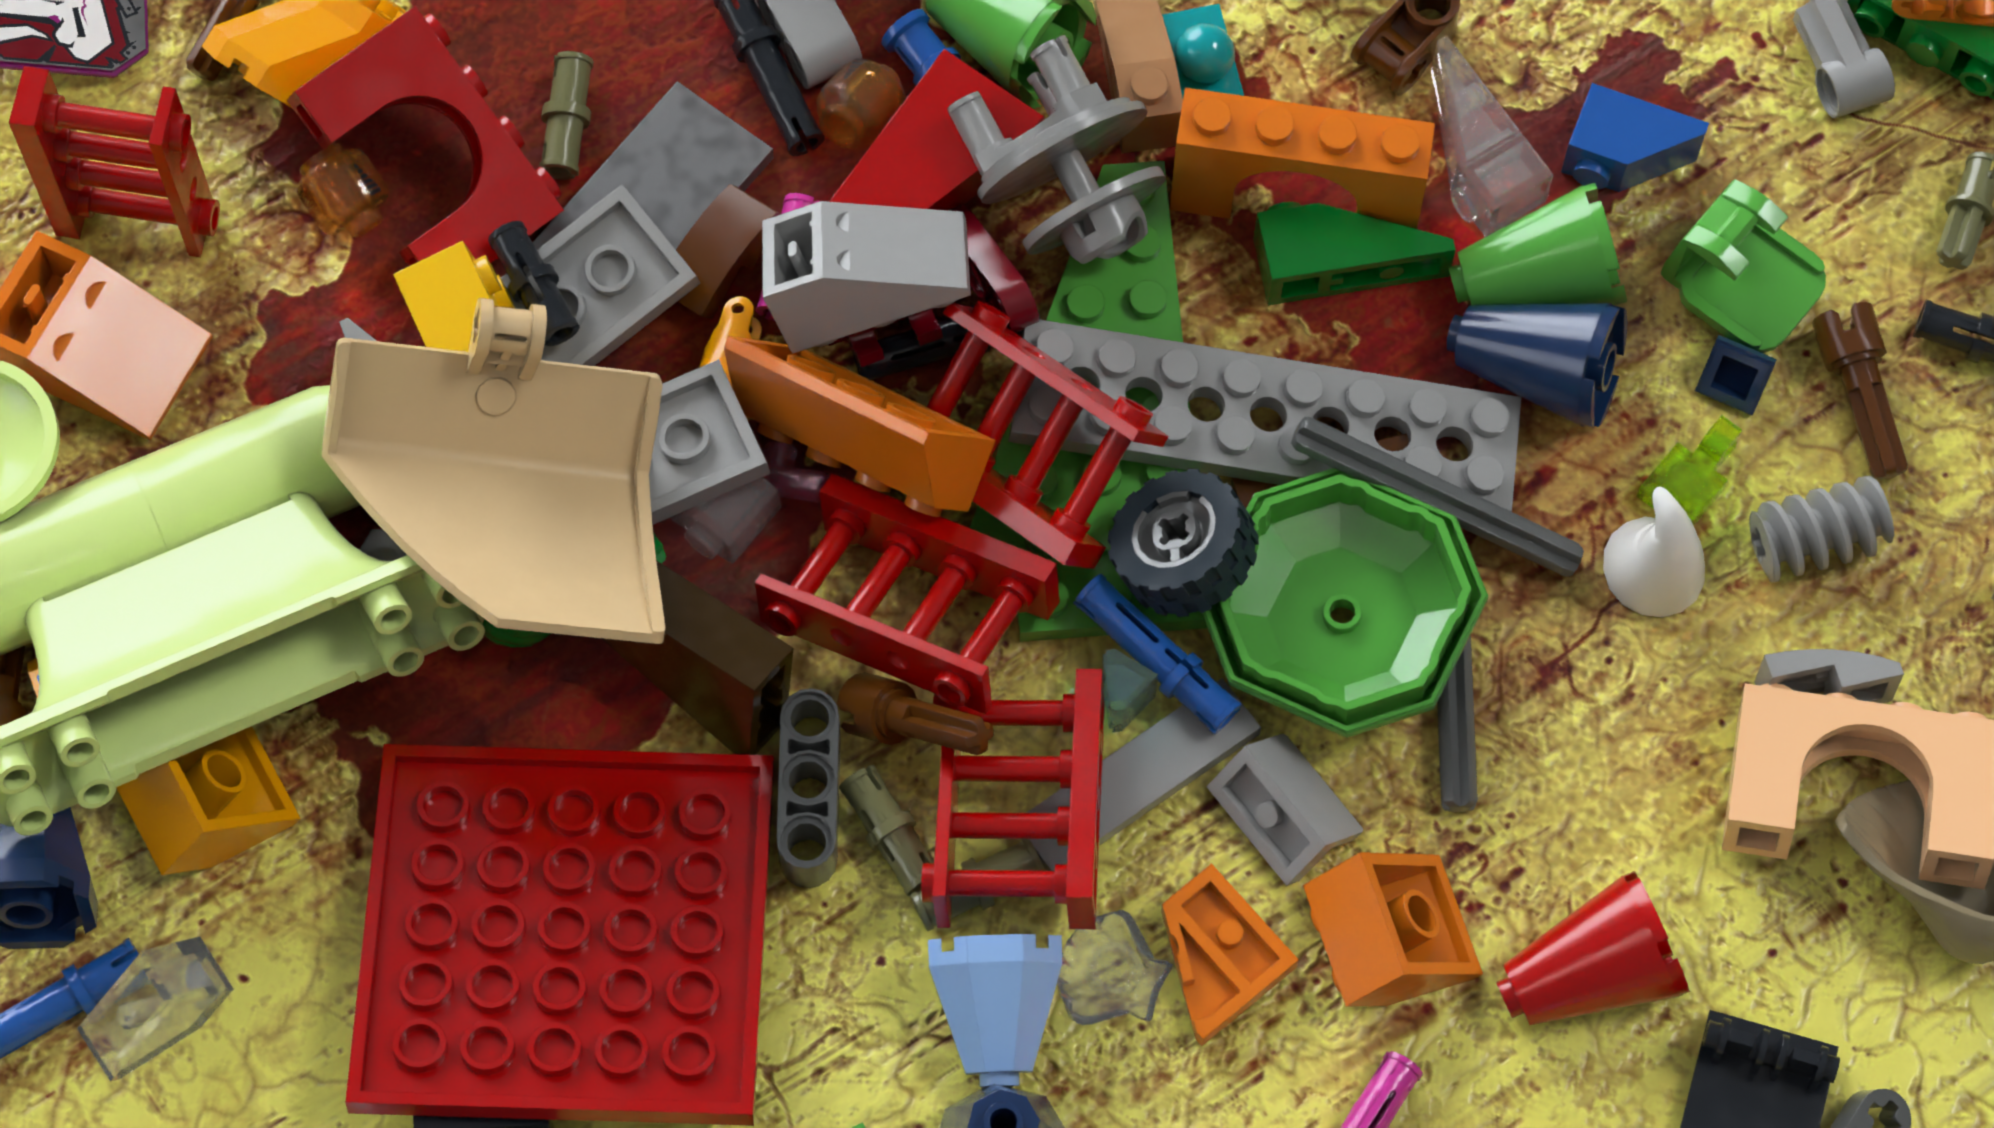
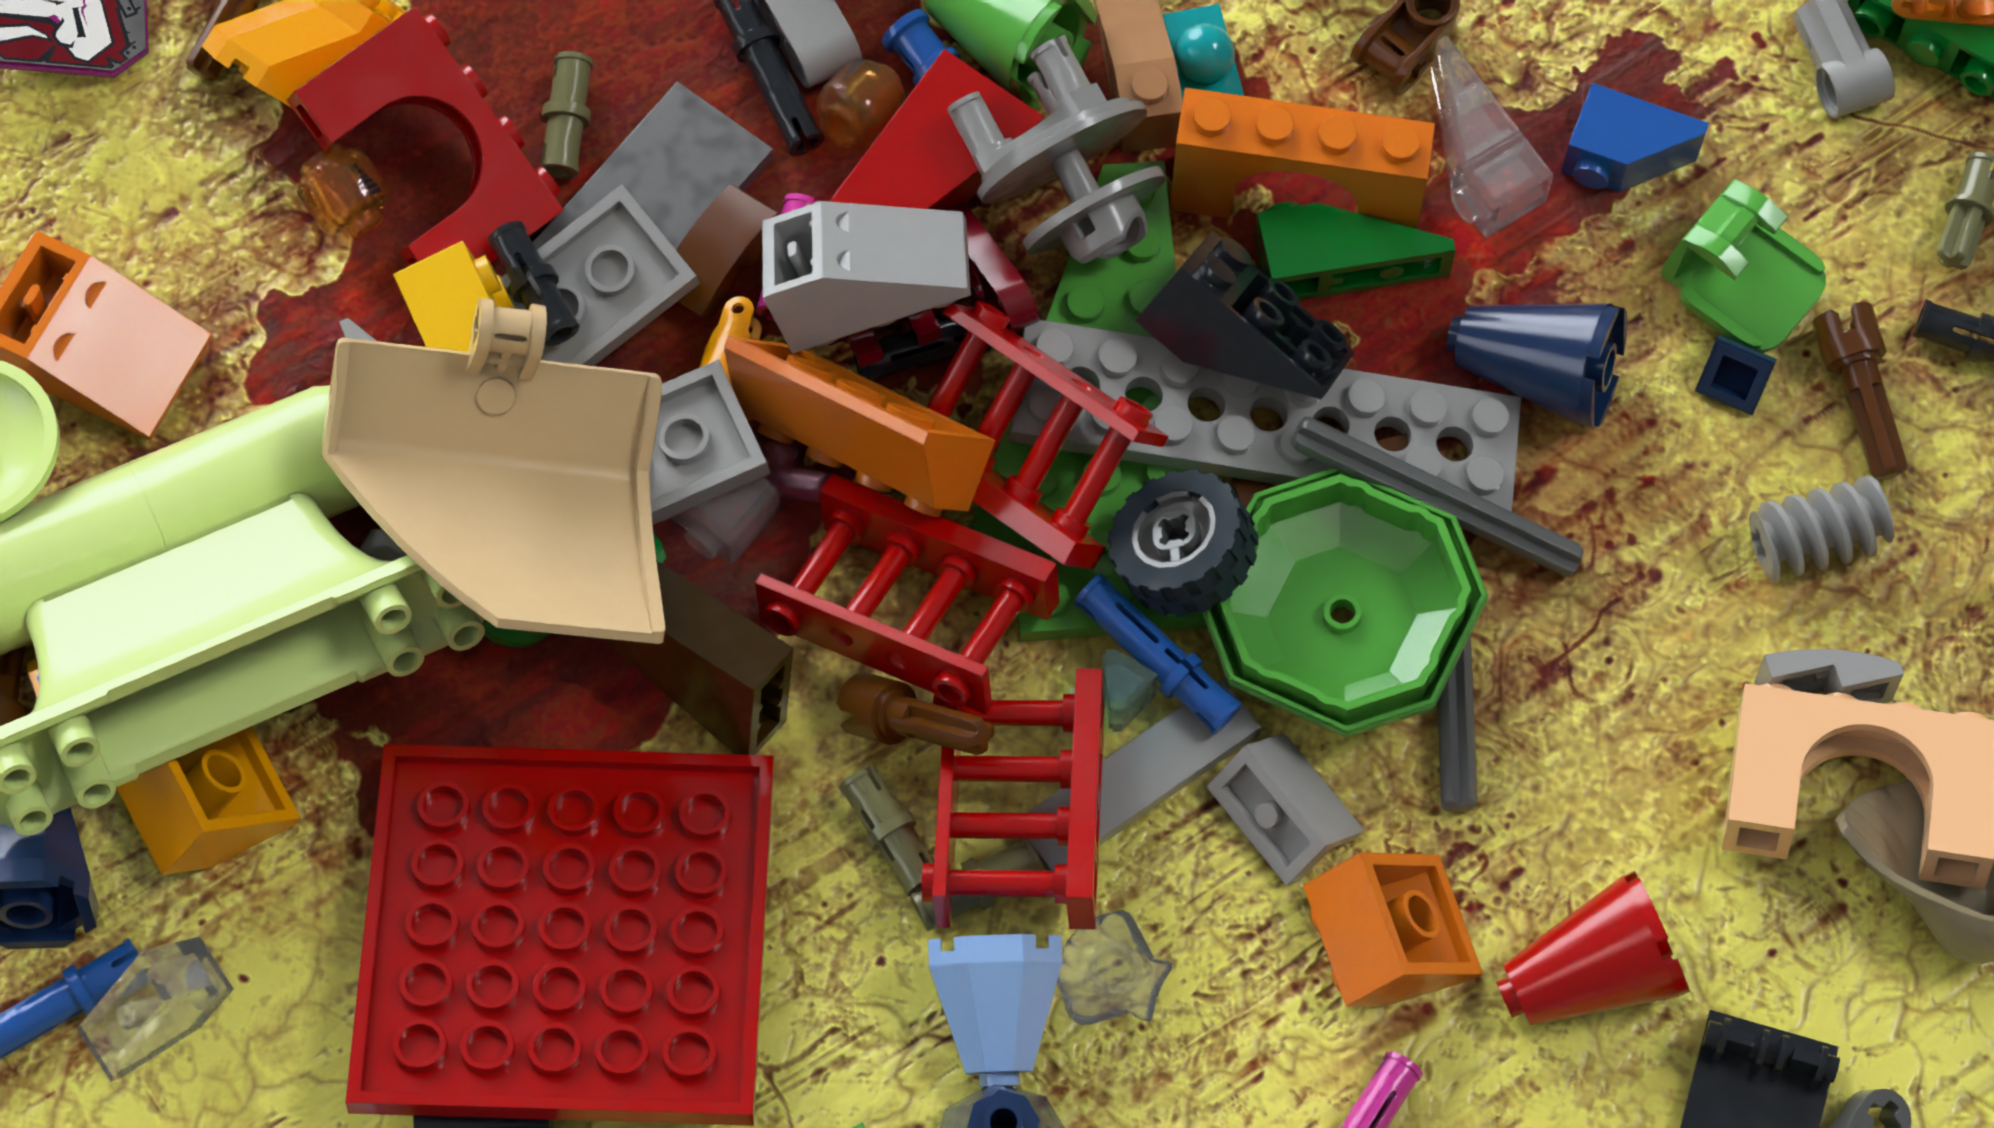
(71, 183): red fence -> none
(802, 759): dark grey beam -> none
(1221, 952): orange wing -> none
(1243, 324): none -> black slope
(1544, 258): bright green cone -> none
(1656, 561): white hat -> none
(1693, 476): clear neon green plate -> none

